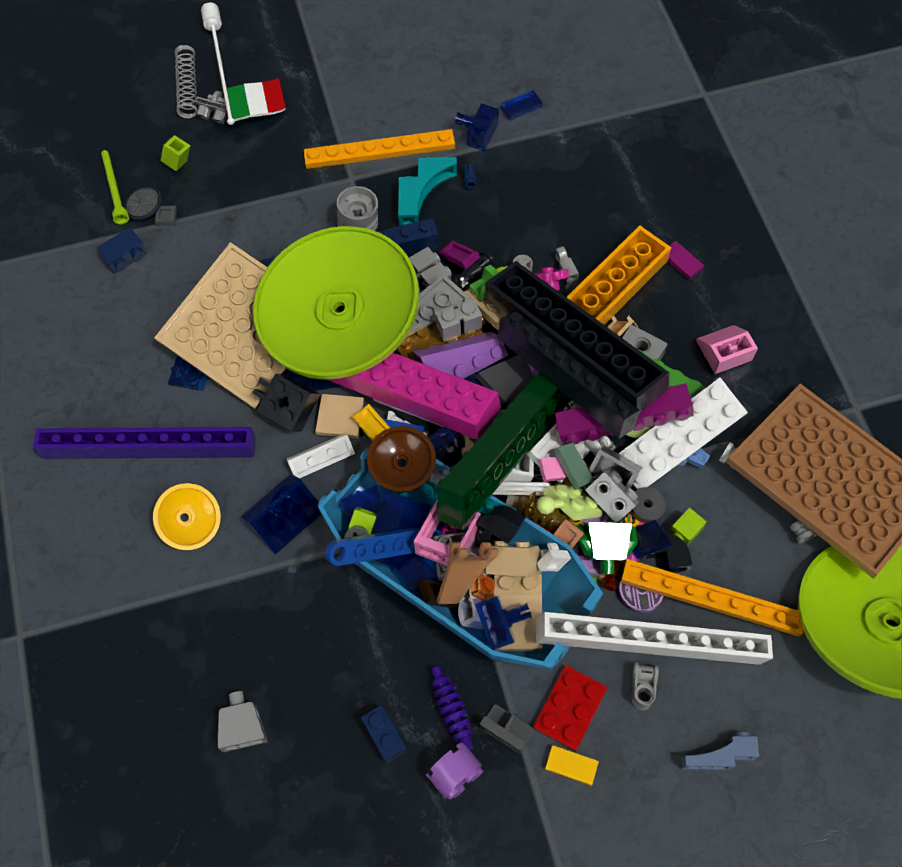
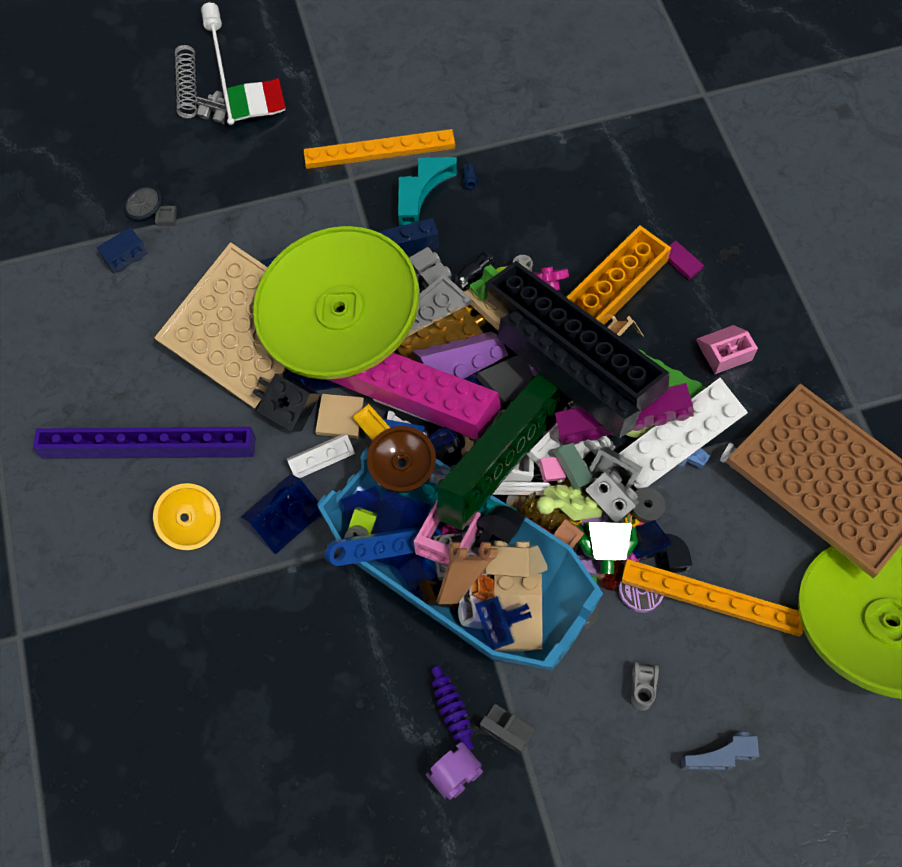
(119, 214): lime piece -> none
(175, 153): lime brick -> none
(187, 376): clear blue piece -> none
(239, 724): light grey torso -> none
(357, 208): light grey wheel -> none
(384, 734): dark blue brick -> none
(449, 319): light grey piece -> none
(459, 254): magenta tile -> none
(480, 126): clear blue brick -> none
(521, 105): clear blue tile -> none
(553, 558): white tile -> none
(565, 262): light grey bar -> none
(570, 708): red plate -> none
(571, 765): yellow tile -> none
(651, 345): light grey brick -> none
(653, 638): white brick -> none
(688, 526): lime brick -> none
(802, 531): light grey wheel -> none

